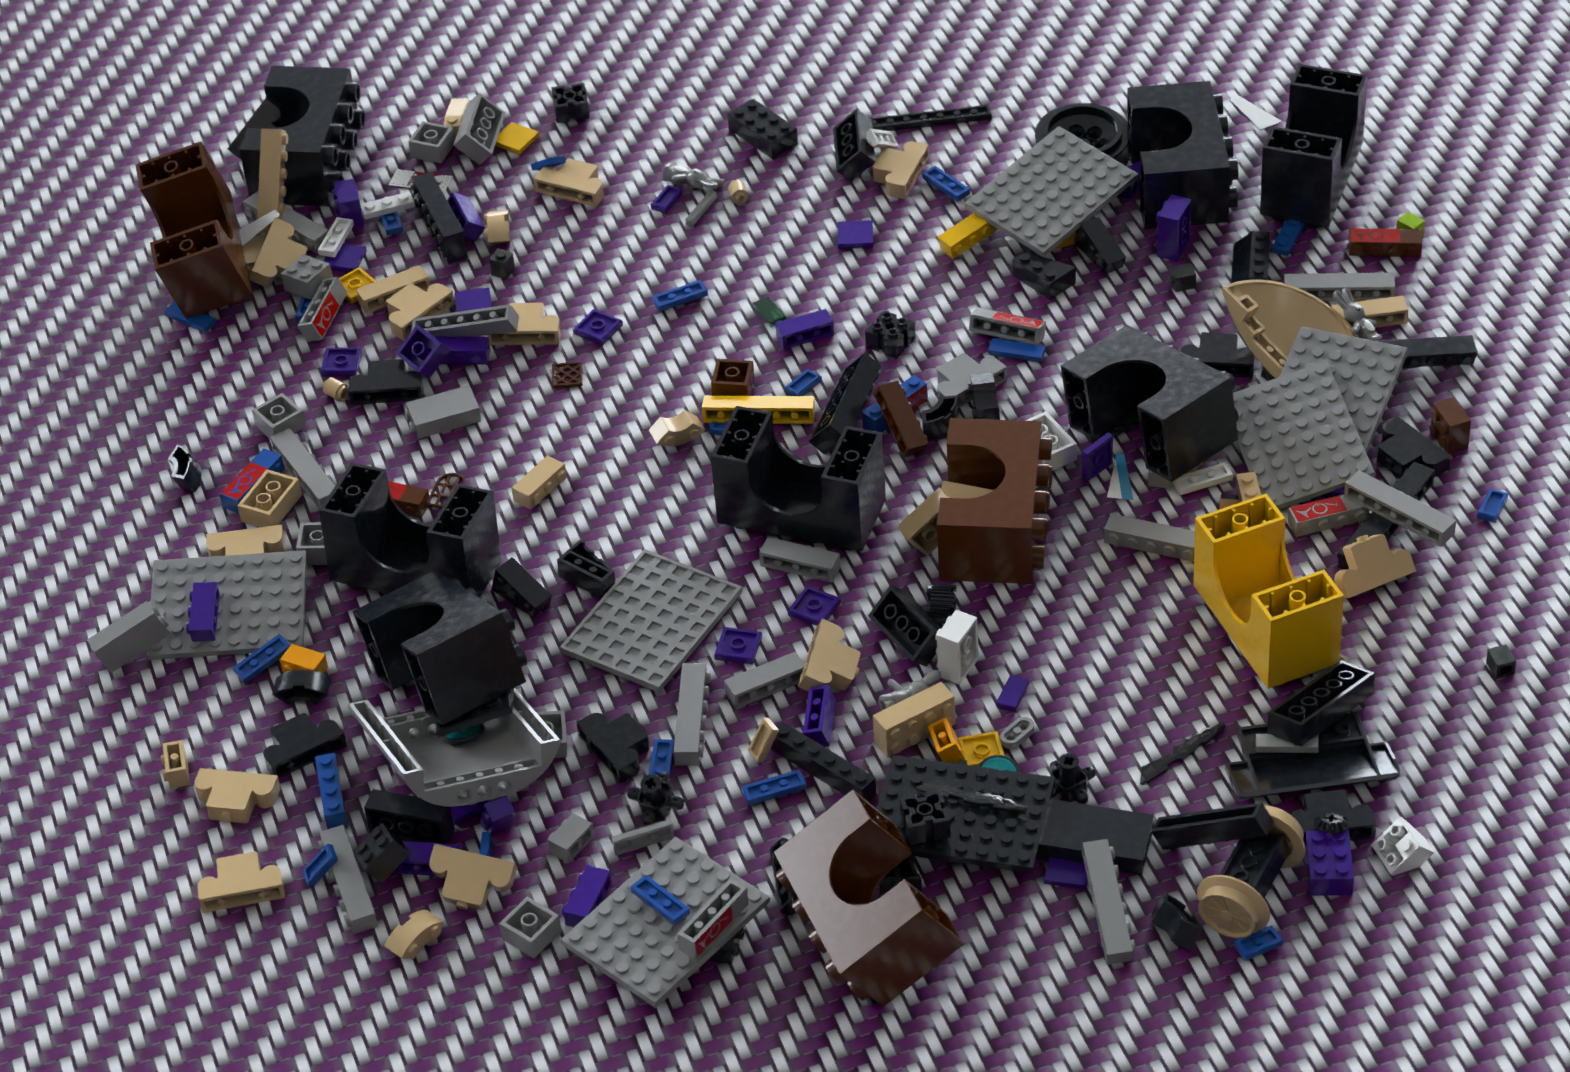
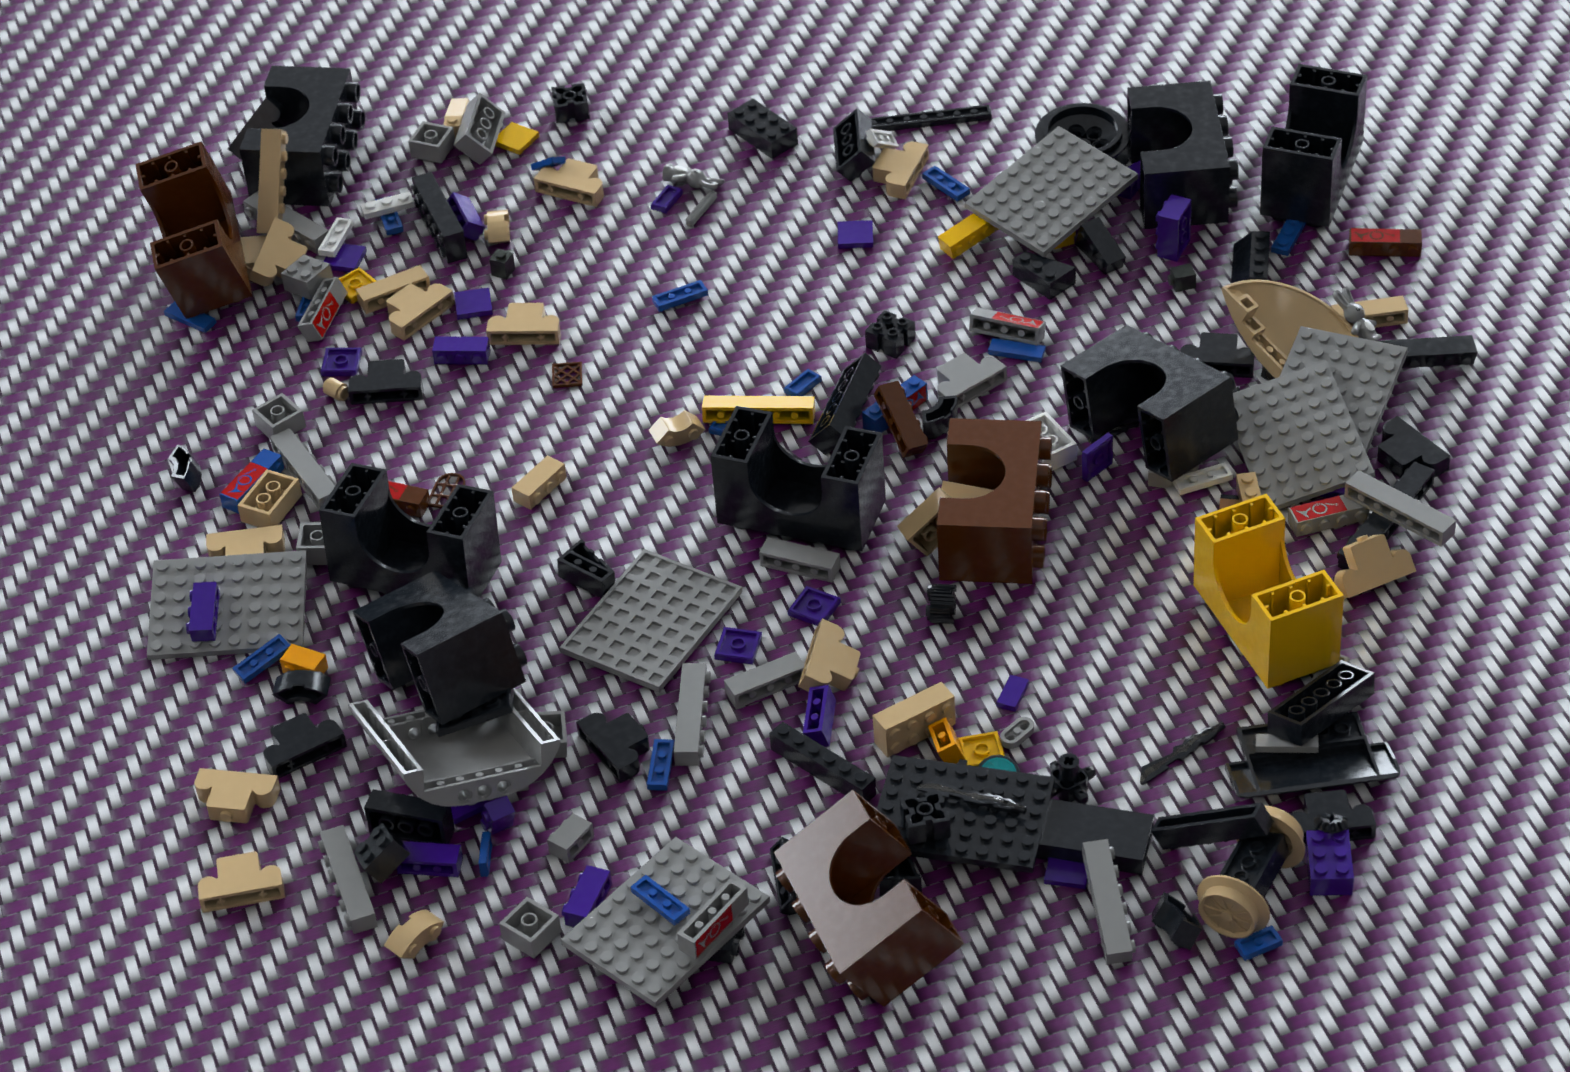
(129, 636): light grey brick -> none
(175, 764): tan brick -> none
(255, 227): white sticker -> none
(320, 865): blue tile -> none
(331, 791): blue brick -> none
(347, 202): dark purple brick -> none
(403, 178): white sticker -> none
(423, 351): dark purple brick -> none
(442, 412): light grey brick -> none
(465, 735): wheel -> none
(470, 875): tan brick -> none
(471, 322): light grey brick -> none
(520, 588): black wedge -> none
(598, 327): dark purple tile -> none
(643, 837): light grey tile -> none
(655, 797): black piece -> none
(732, 378): reddish brown brick -> none
(738, 192): tan brick -> none
(763, 740): tan tile -> none
(769, 311): clear green tile -> none
(774, 787): blue plate -> none
(804, 329): dark purple brick -> none
(906, 624): black brick -> none
(913, 688): light grey animal -> none
(957, 646): white brick -> none
(984, 396): black brick -> none
(1120, 483): dark azure sticker -> none
(1150, 537): light grey brick -> none
(1255, 114): white sticker -> none
(1361, 285): light grey brick -> none
(1402, 848): white slope -> none
(1410, 221): lime brick -> none
(1450, 425): reddish brown brick -> none
(1492, 505): blue tile -> none
(1501, 661): pearl dark grey brick -> none

